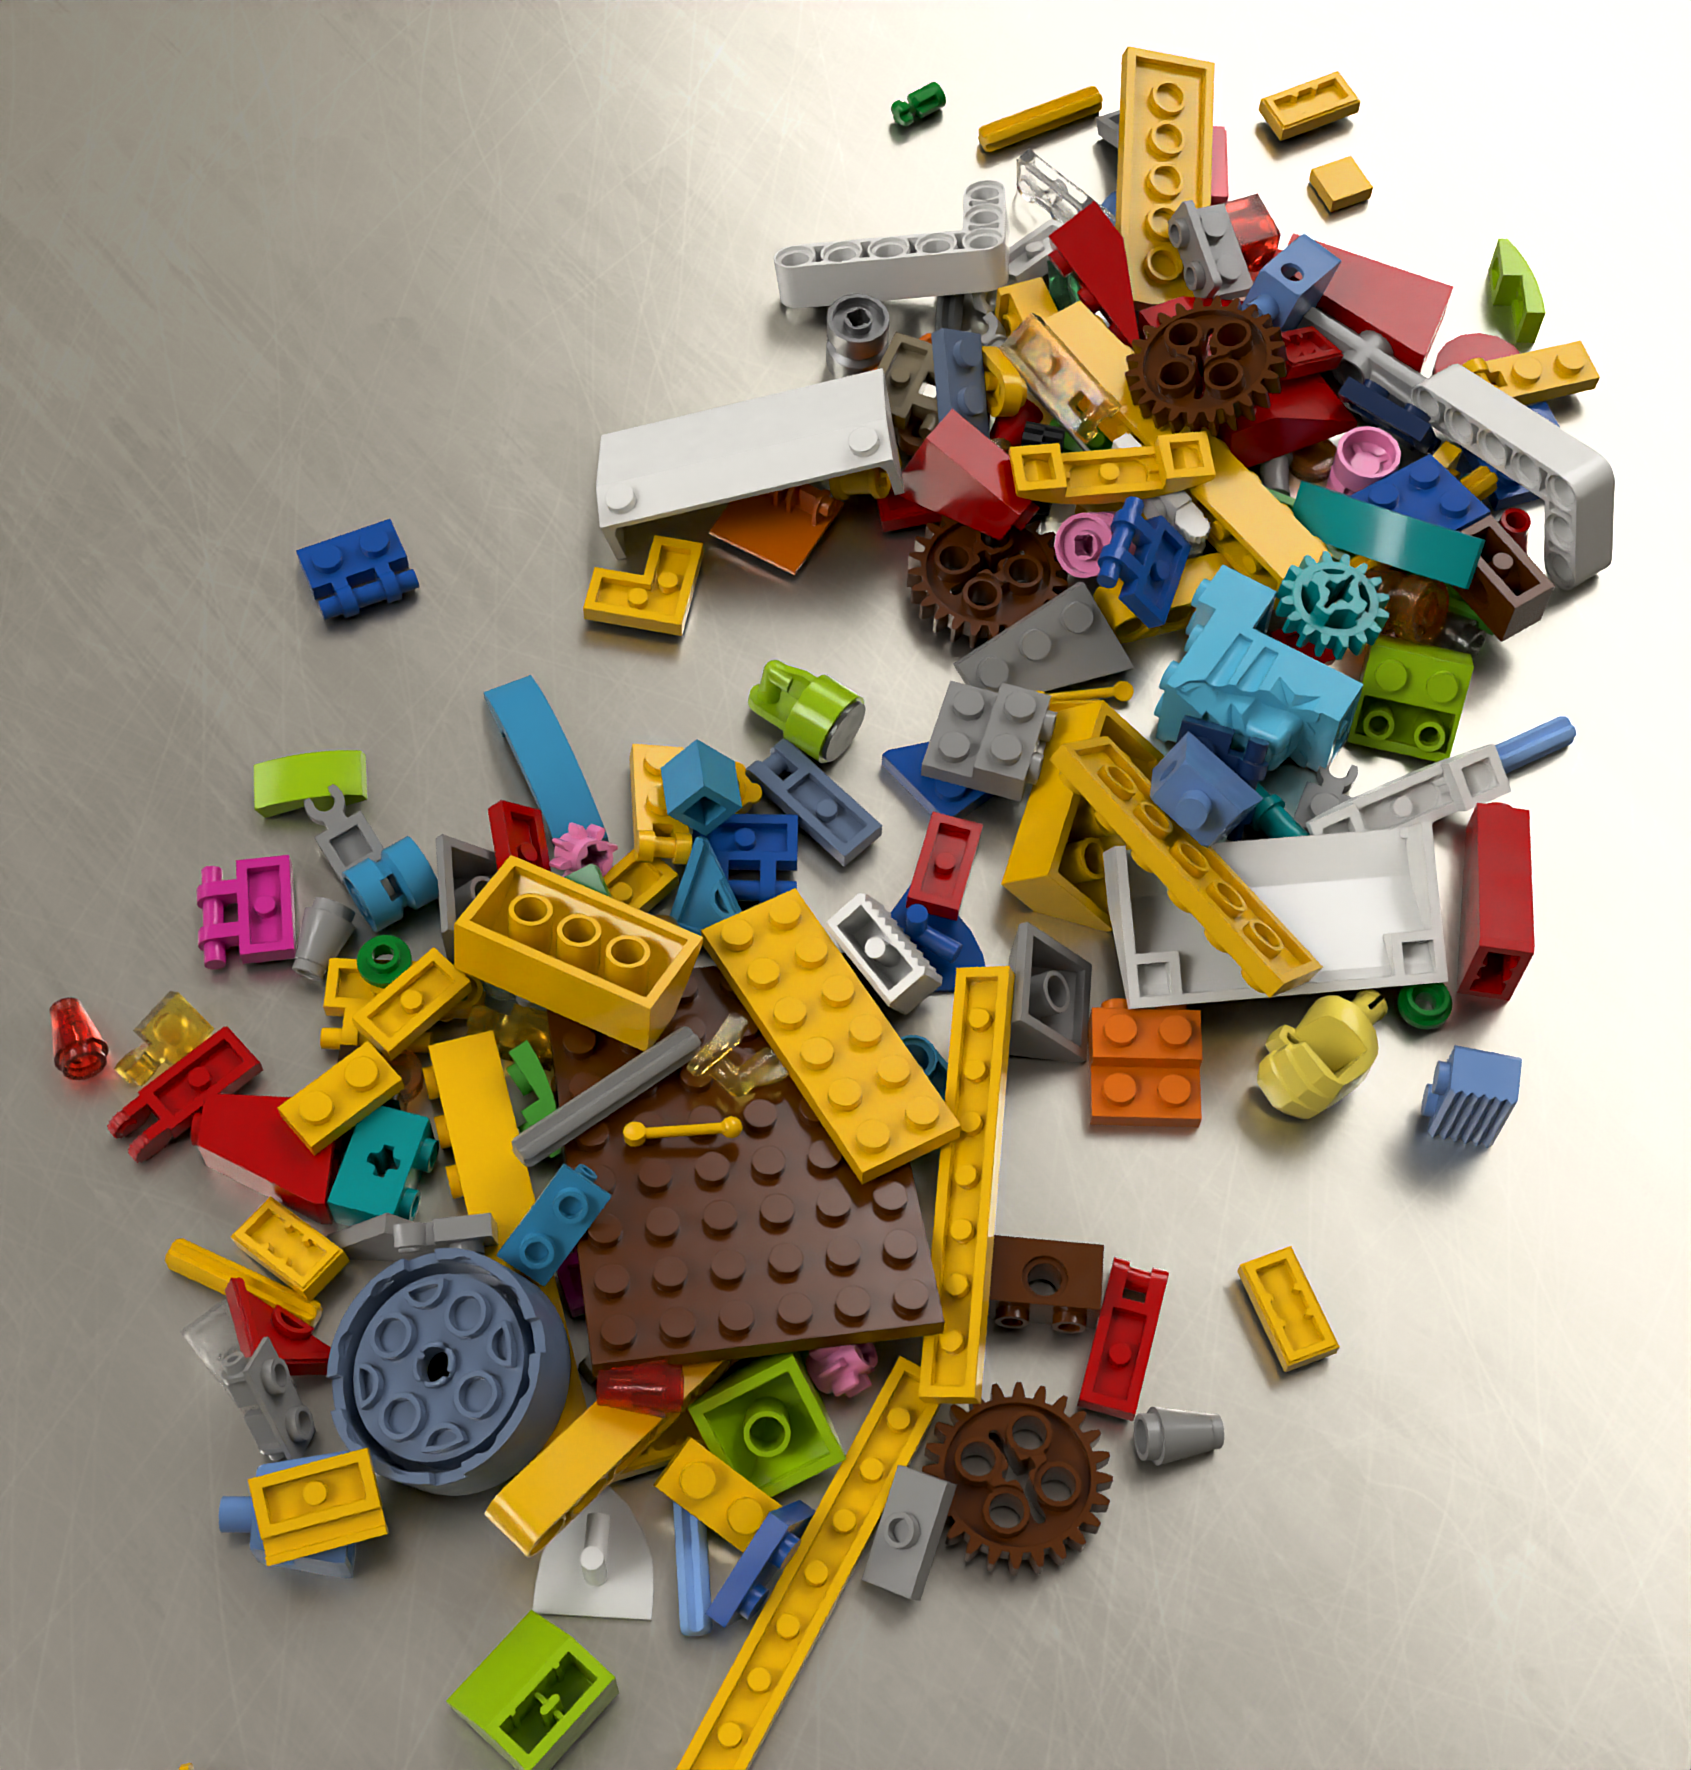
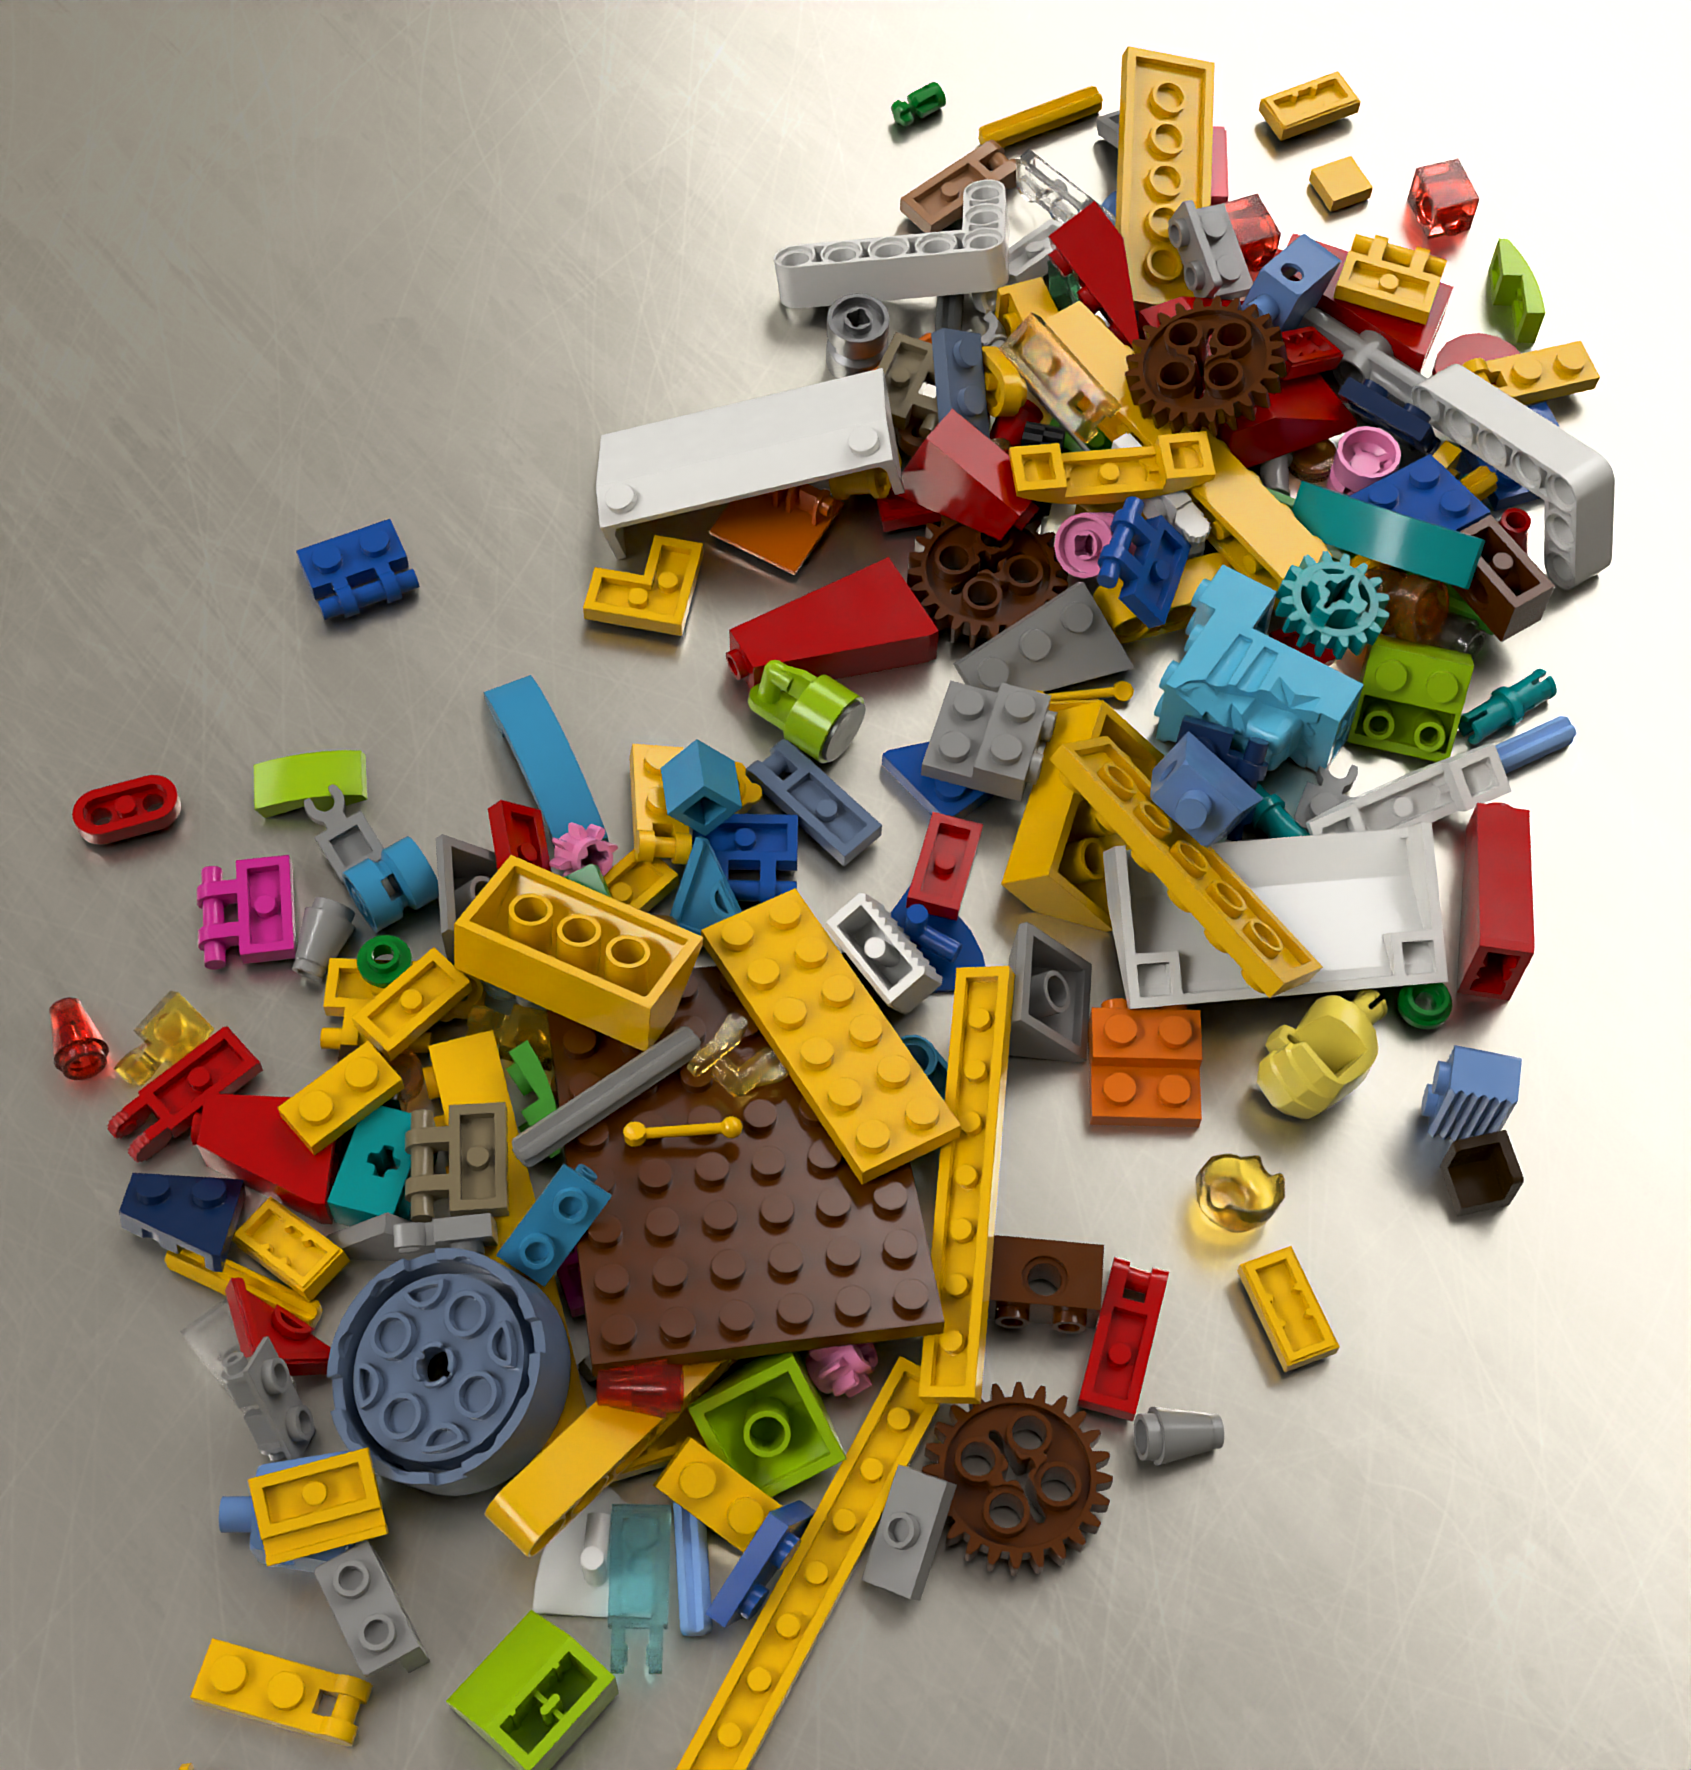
(127, 807): none -> red plate
(185, 1213): none -> dark blue wing
(279, 1692): none -> yellow plate
(370, 1611): none -> light grey bracket
(476, 1161): none -> dark tan plate
(639, 1580): none -> clear light blue hinge
(839, 630): none -> red slope
(940, 198): none -> medium nougat plate
(1238, 1192): none -> clear yellow hair
(1390, 278): none -> yellow plate
(1443, 199): none -> clear red brick
(1481, 1173): none -> dark brown panel
(1507, 706): none -> teal pin

